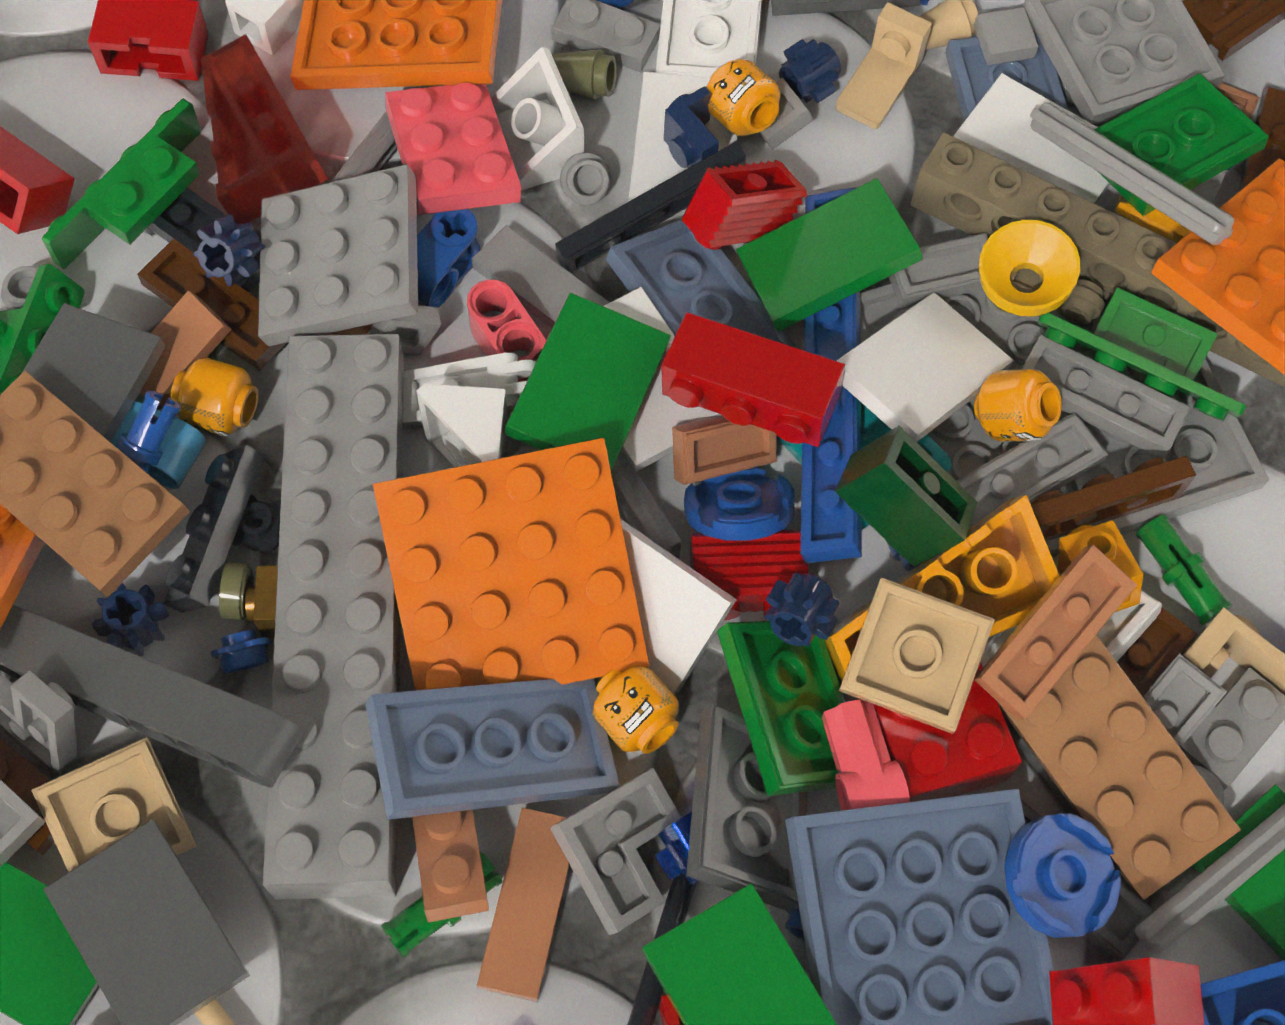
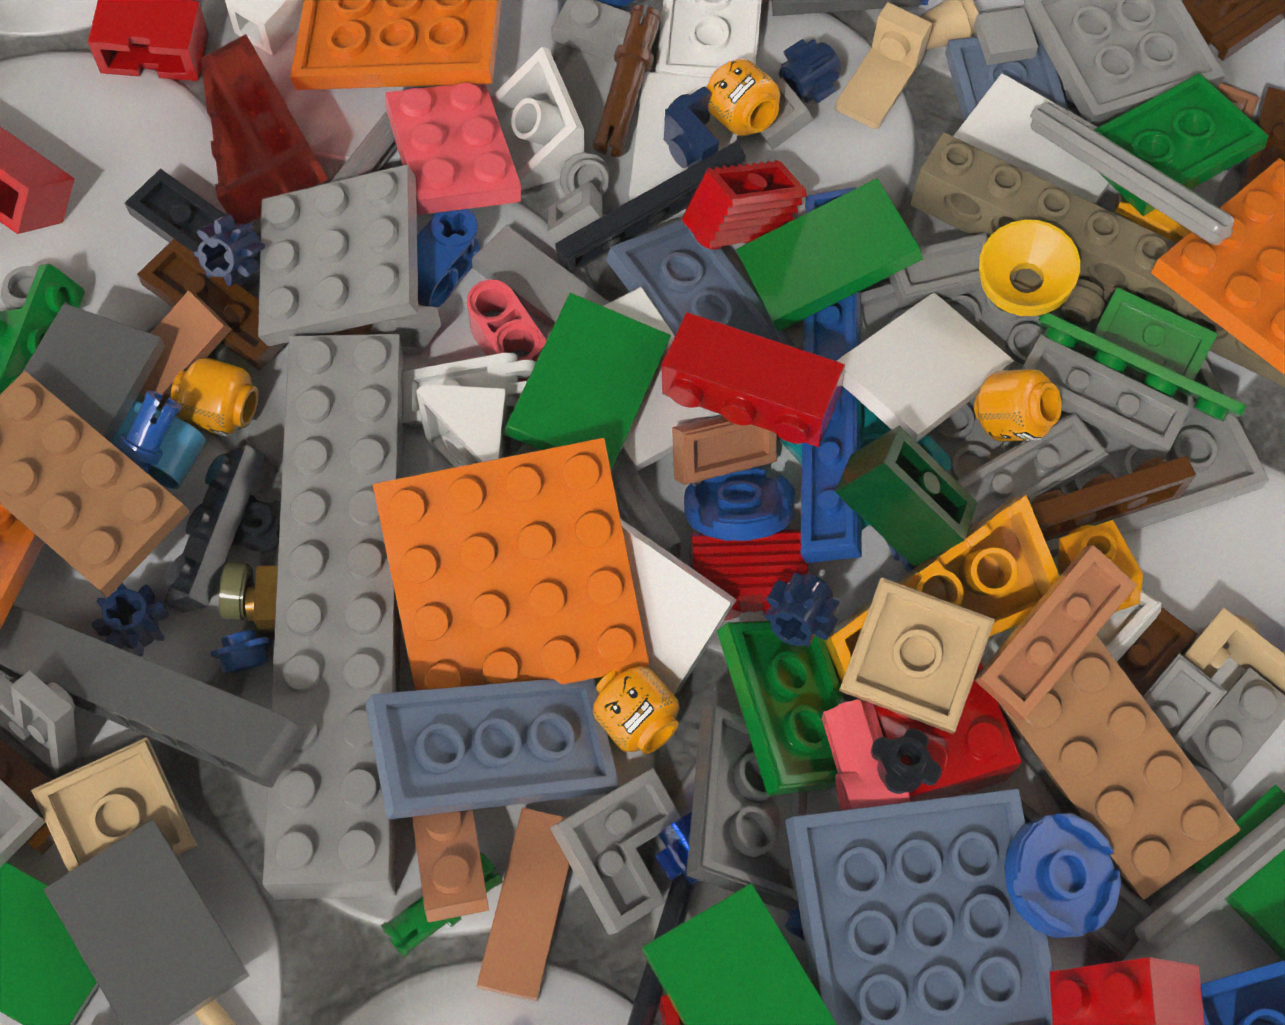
(133, 190): green bracket -> none
(574, 211): none -> light grey plate
(587, 72): olive cone -> none
(632, 62): none -> reddish brown pin
(901, 777): none -> black plate
(1183, 569): green pin -> none

